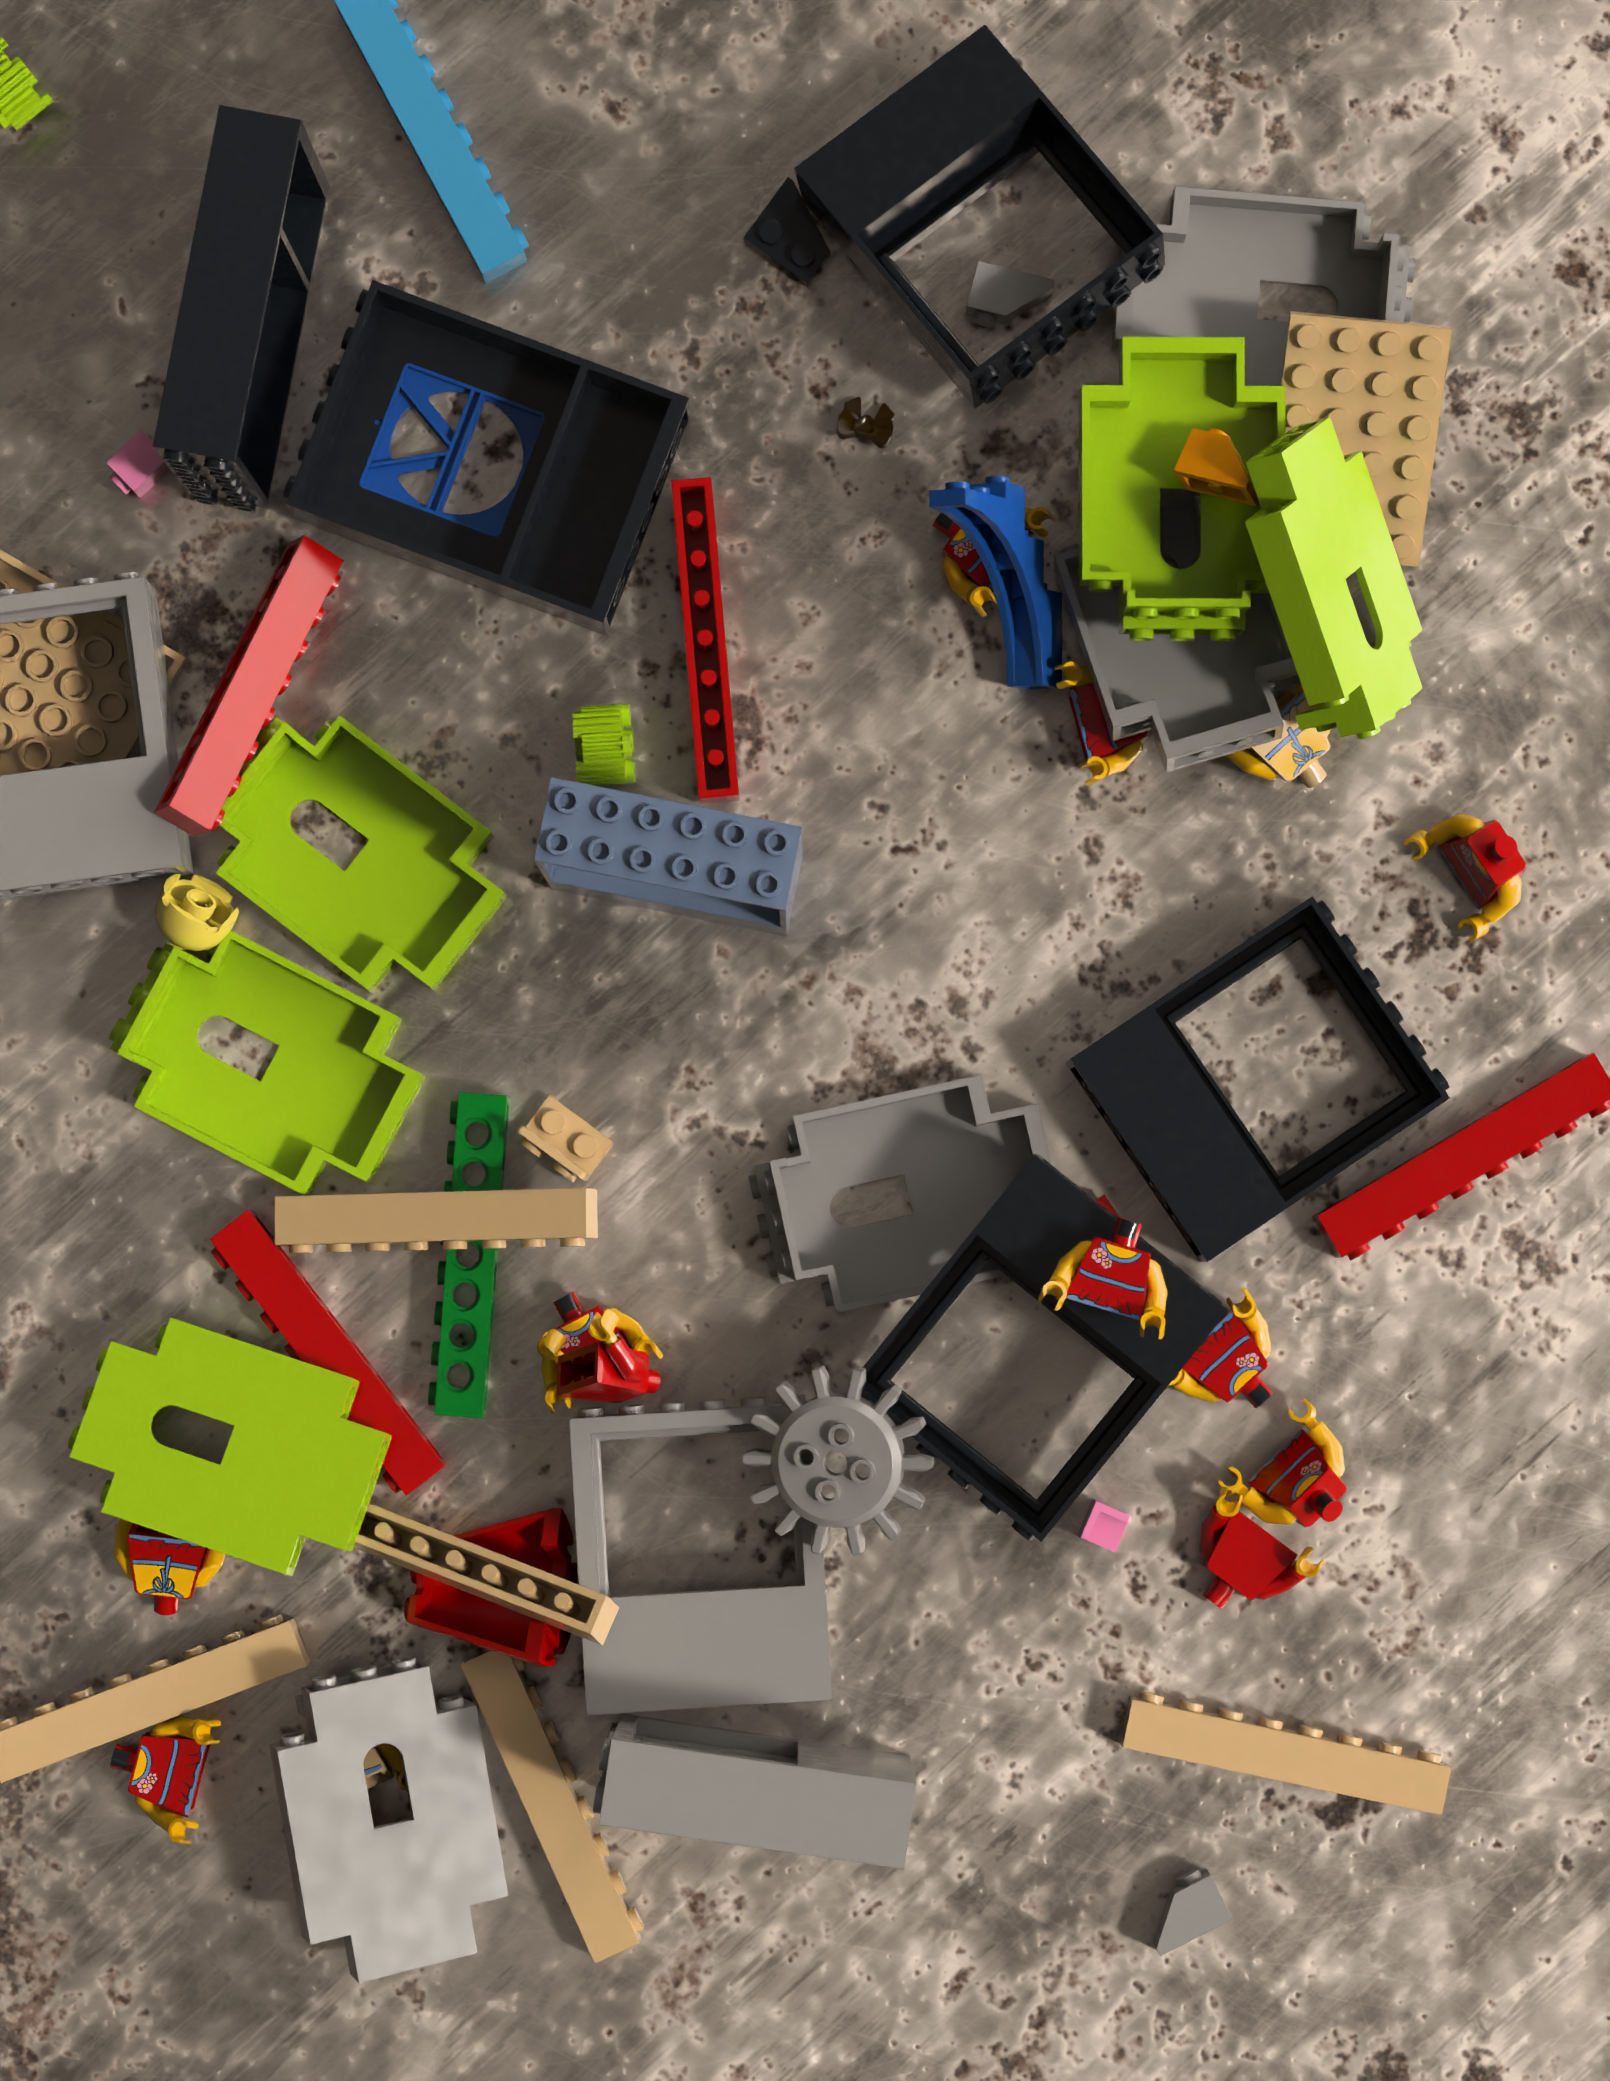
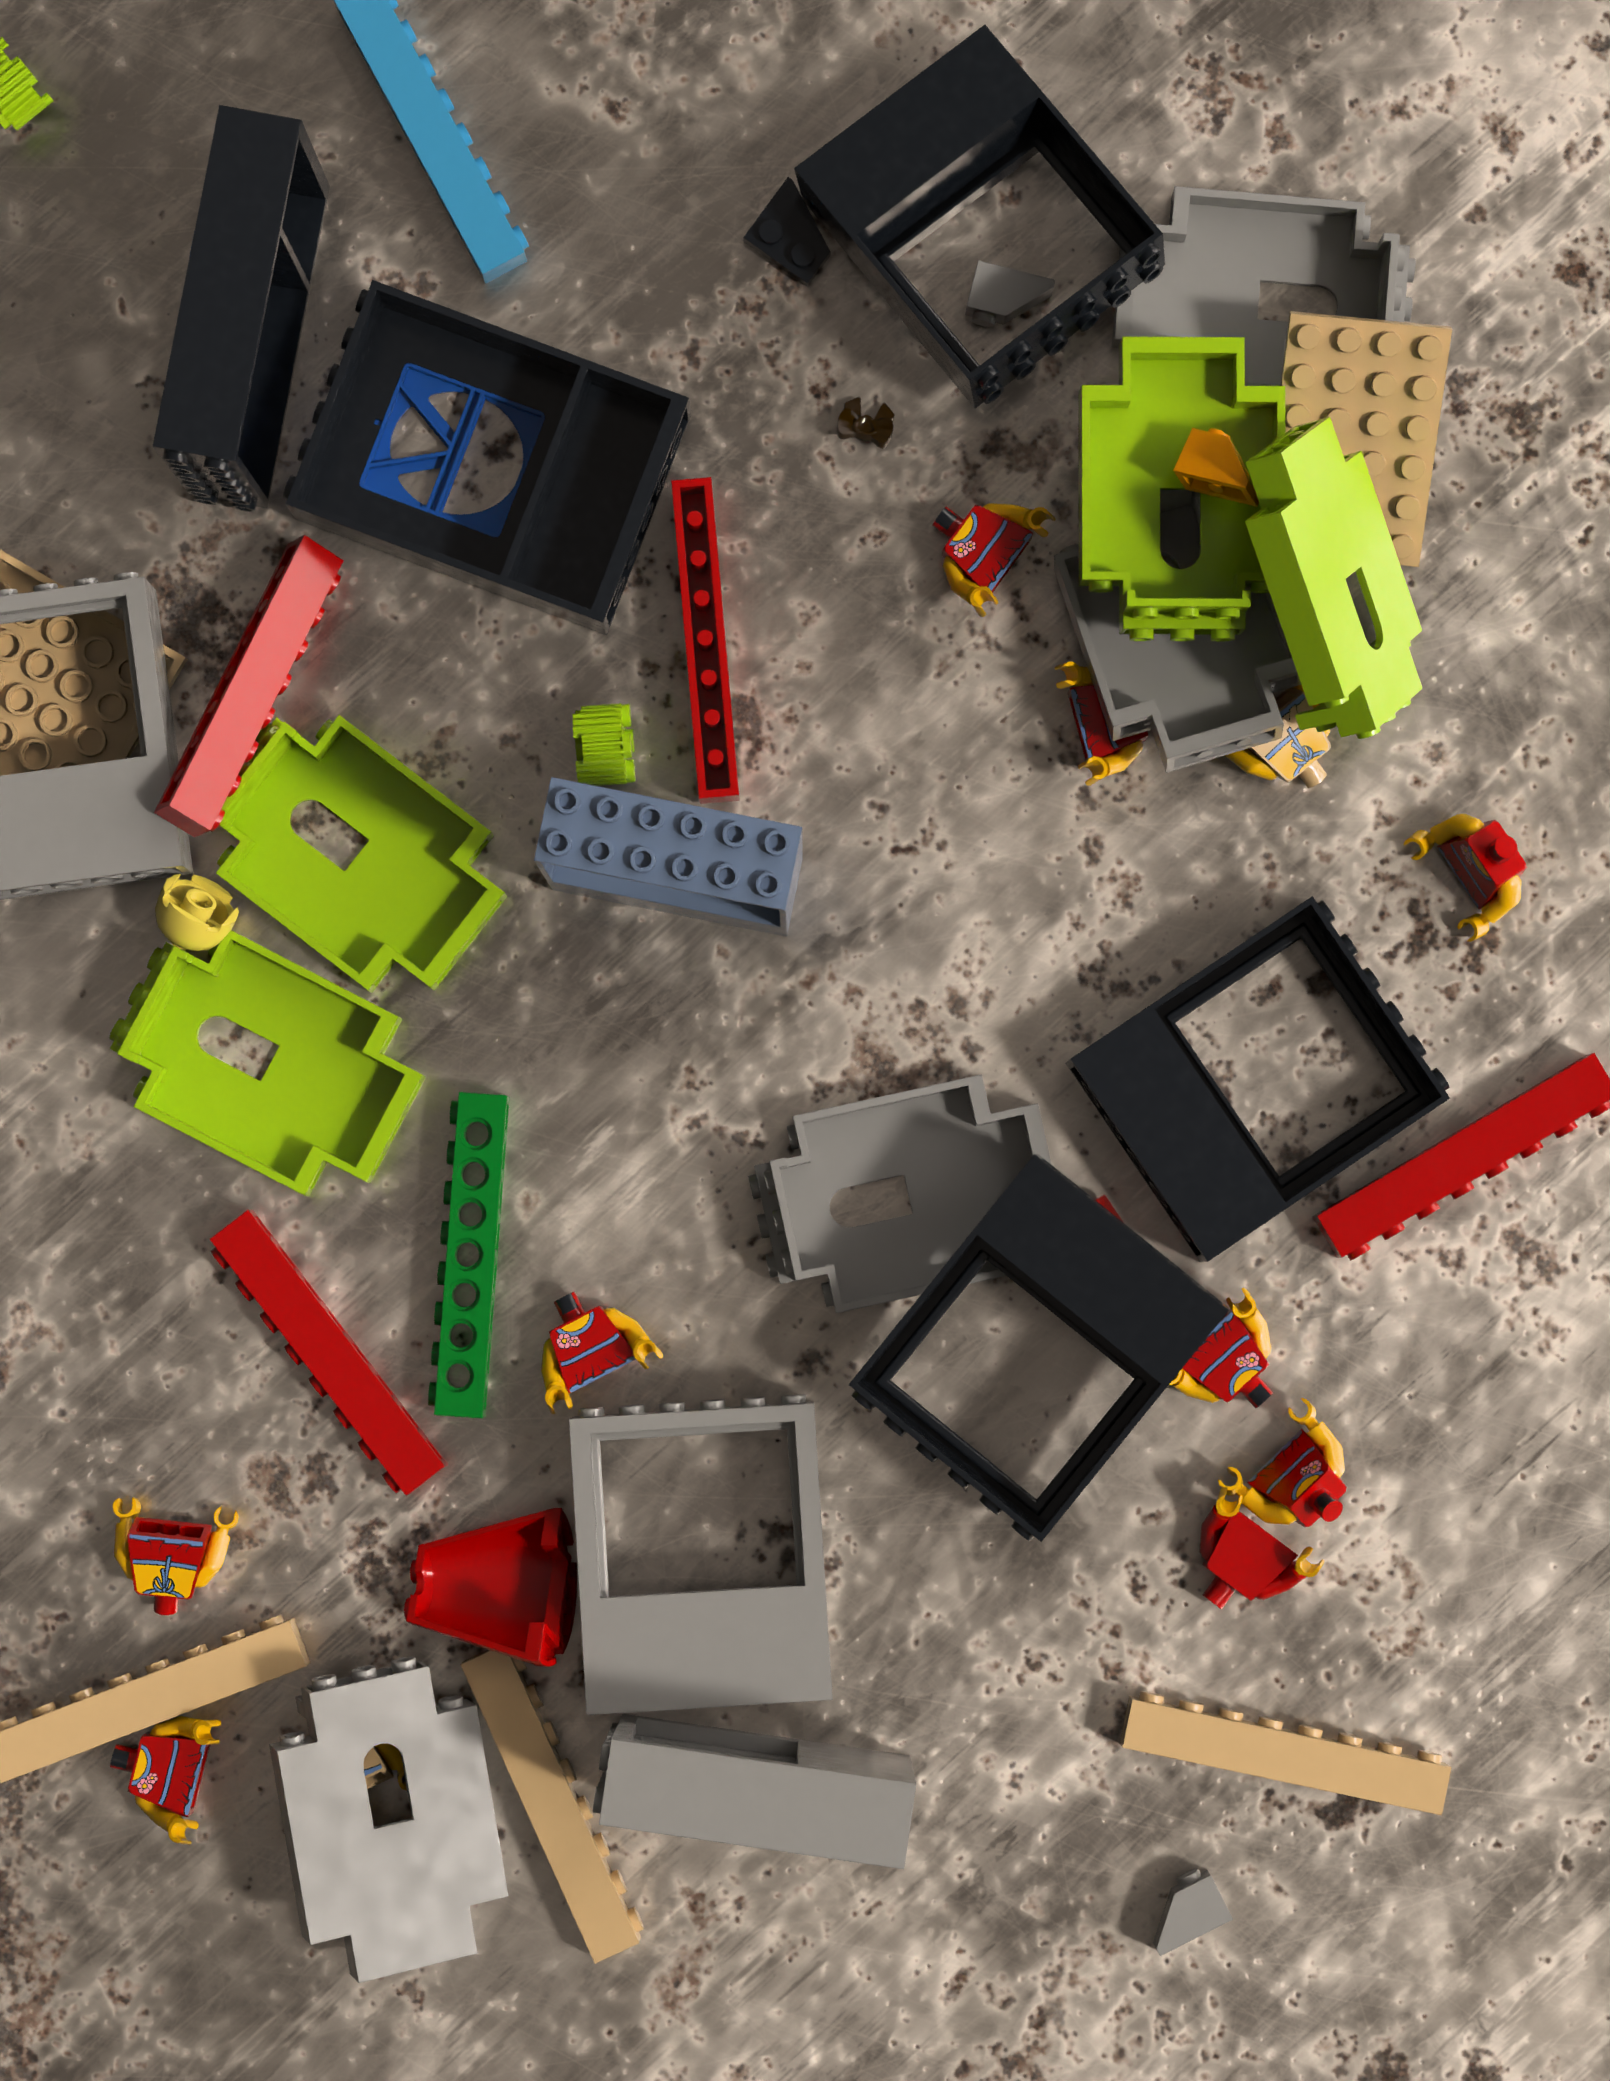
(137, 466): bright pink brick -> none
(288, 1465): lime panel -> none
(436, 1217): tan brick -> none
(486, 1574): tan brick -> none
(566, 1139): tan bracket -> none
(602, 1369): red torso -> none
(871, 1441): light grey gear -> none
(1029, 612): blue arch -> none
(1104, 1525): bright pink panel -> none
(1112, 1278): torso -> none

